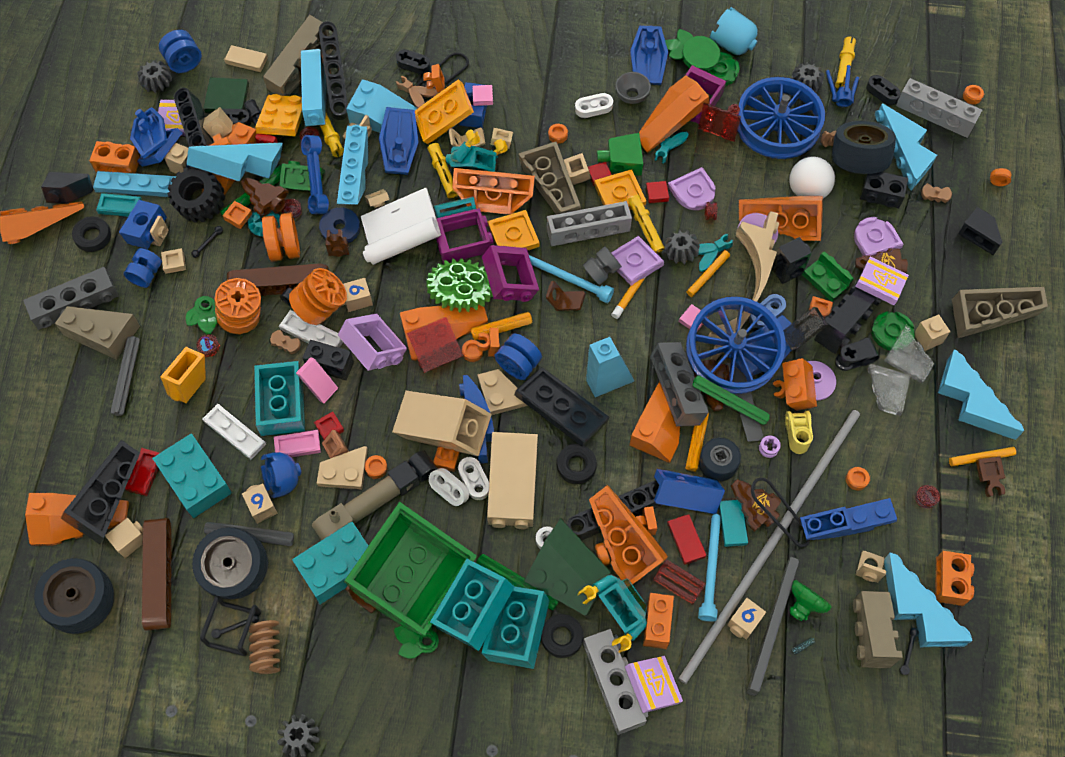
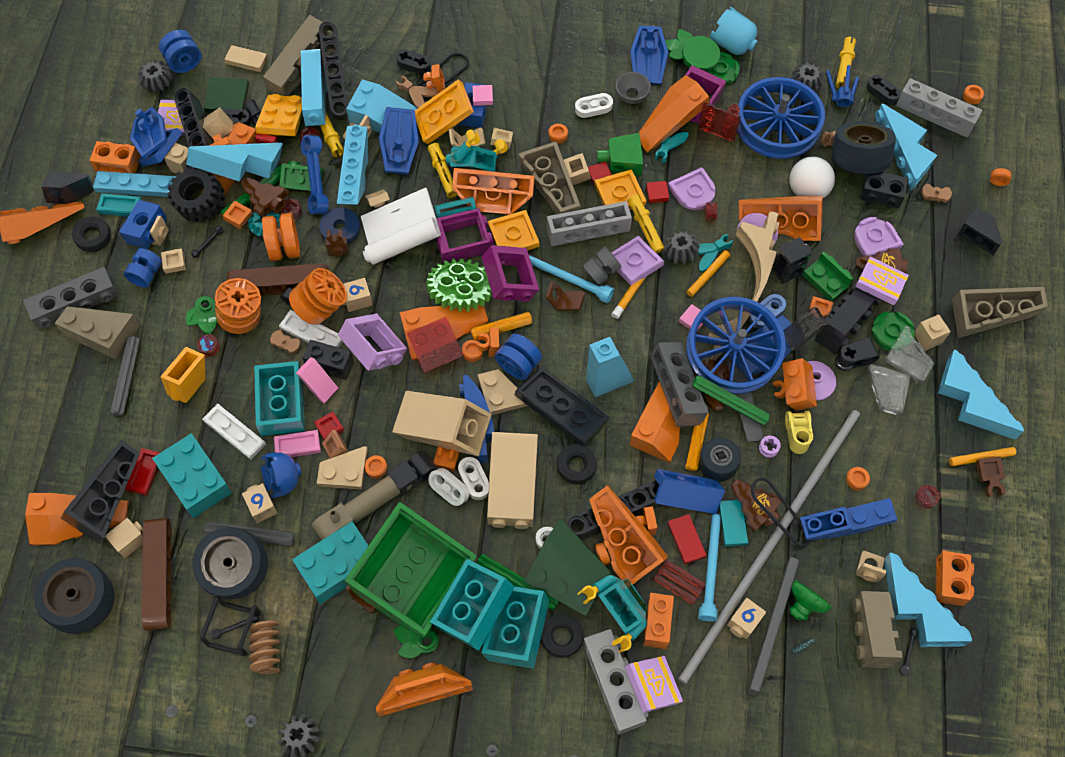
(421, 687): none -> orange wedge

